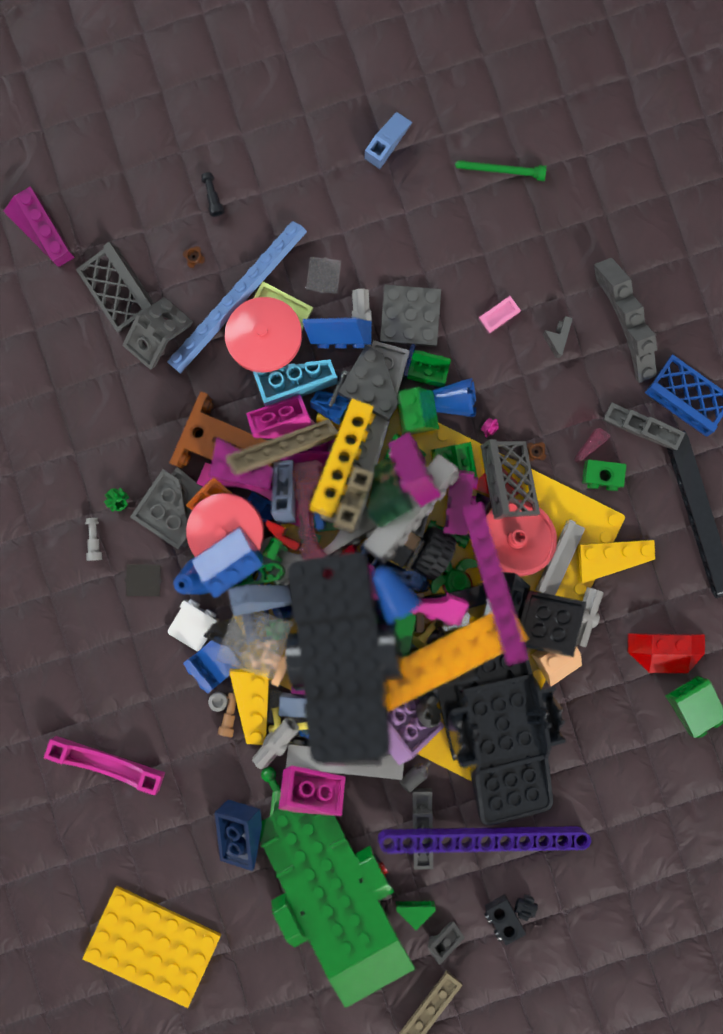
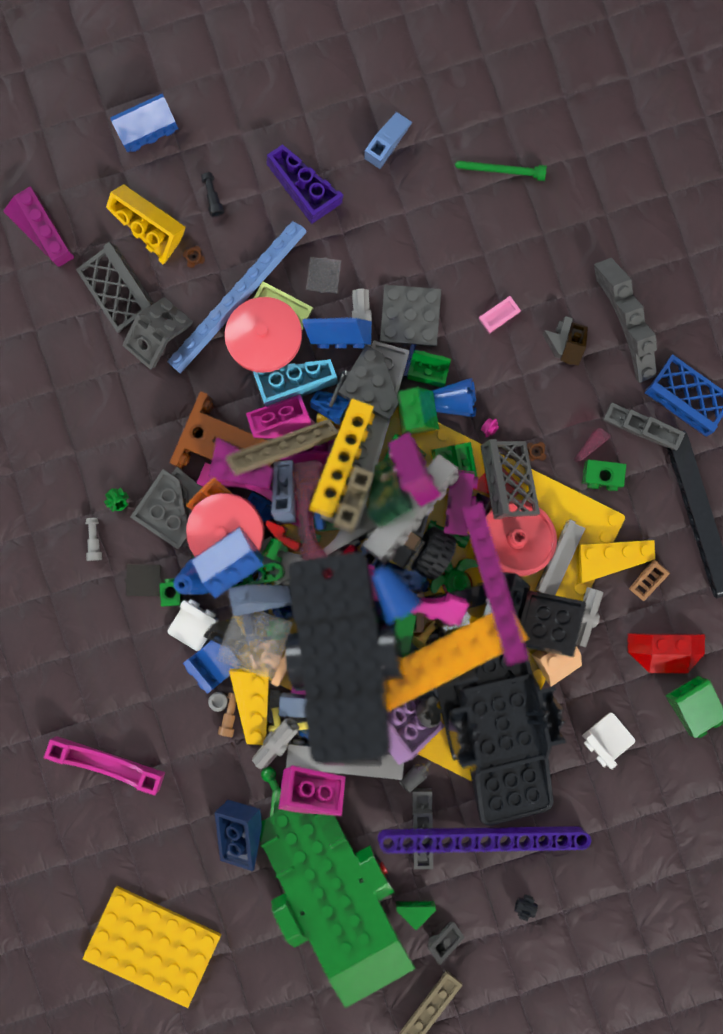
(144, 123): none -> slope
(146, 221): none -> yellow wedge
(165, 599): none -> green brick
(306, 188): none -> dark purple wedge
(507, 918): black brick -> none
(575, 344): none -> dark brown slope
(608, 739): none -> white bracket
(644, 575): none -> medium nougat slope

